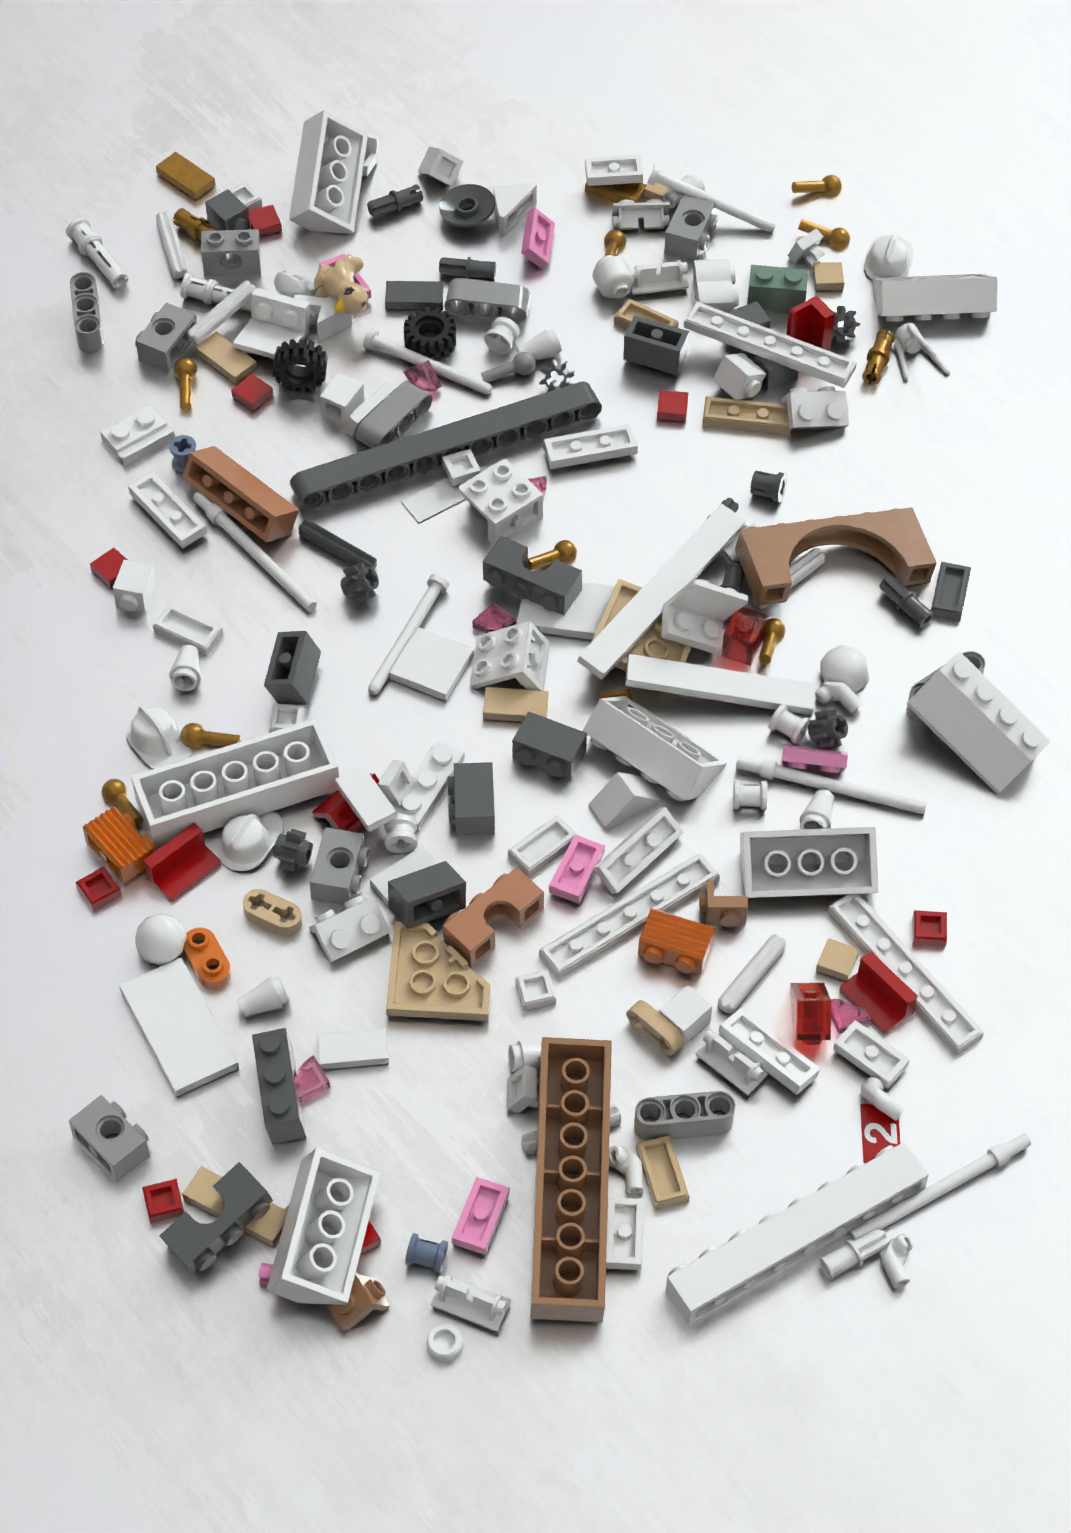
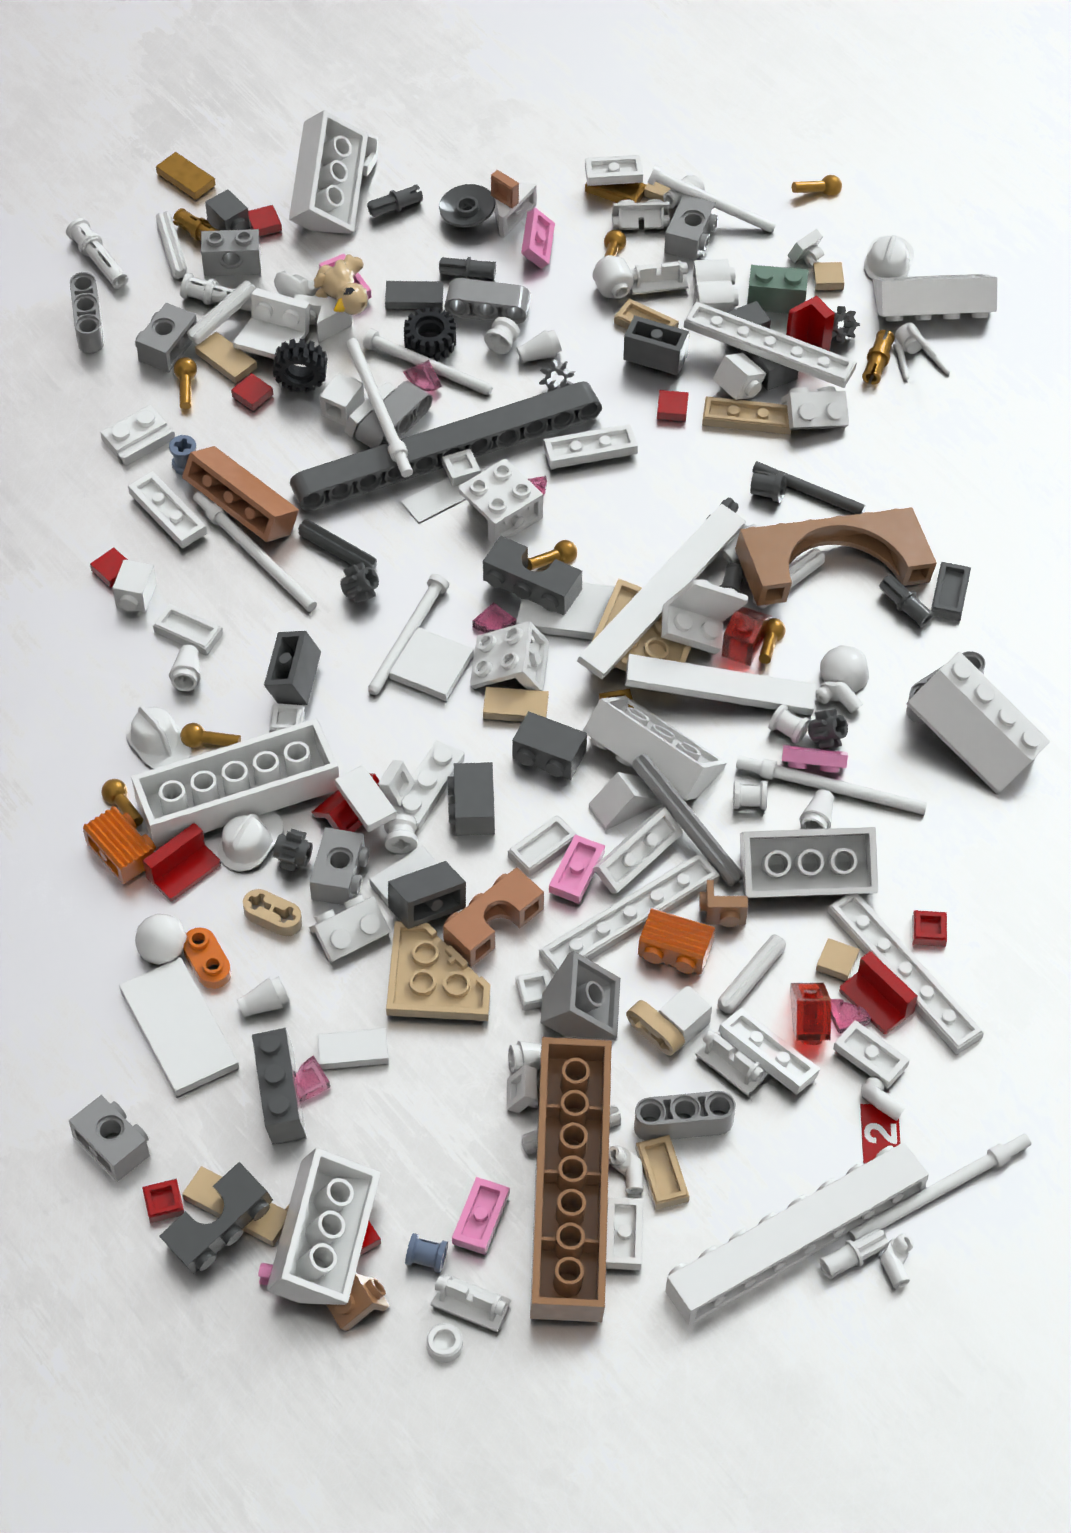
(98, 888): red tile -> none
(247, 196): white tile -> none
(396, 448): none -> white bar
(440, 166): white panel -> none
(504, 189): none -> nougat tile
(522, 363): light grey bar -> none
(582, 1000): none -> light grey slope
(687, 820): none -> light grey axle
(815, 490): none -> dark grey bar
(837, 237): pearl gold bar -> none

